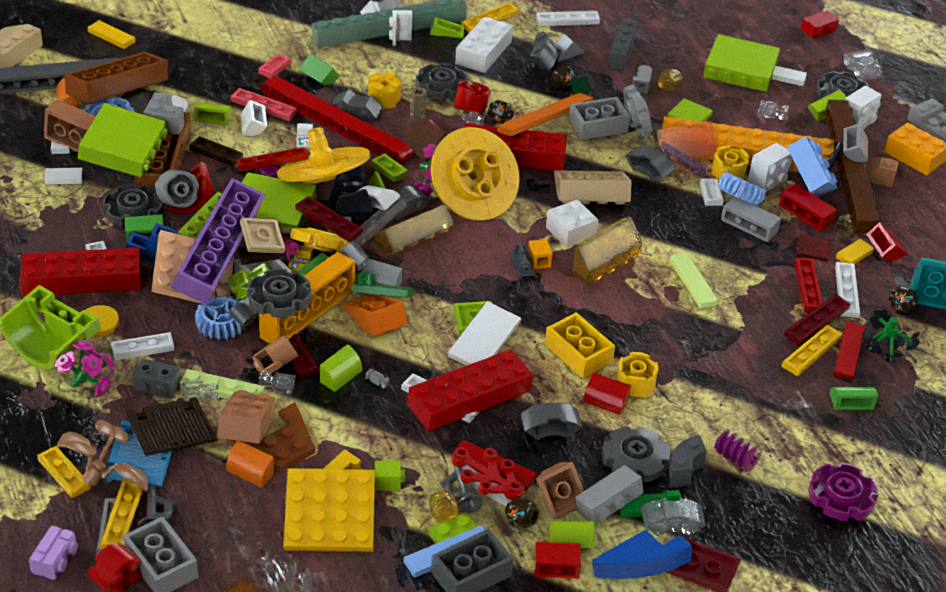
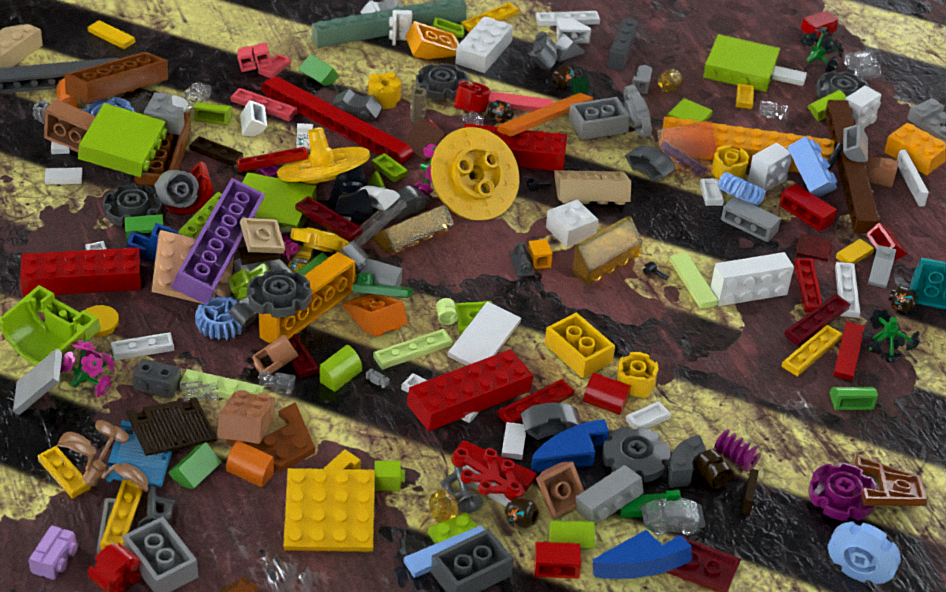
(37, 382): none -> light grey tile
(39, 110): none -> light grey gear
(195, 466): none -> bright green brick
(197, 93): none -> clear leg
(249, 54): none -> coral hips
(412, 349): none -> yellowish green tile
(430, 42): none -> light orange slope
(446, 311): none -> yellowish green wheel
(513, 441): none -> white tile
(520, 102): none -> coral tile
(552, 393): none -> red tile
(572, 445): none -> blue slope
(574, 30): none -> white slope
(648, 416): none -> white tile
(651, 267): none -> black hand
(714, 468): none -> dark brown wheel
(745, 96): none -> yellow tile
(750, 491): none -> dark brown tile
(751, 278): none -> white brick
(823, 46): none -> black plant
(864, 552): none -> light blue piece
(882, 266): none -> light grey slope
(896, 486): none -> dark orange wing
(912, 178): none -> white tile

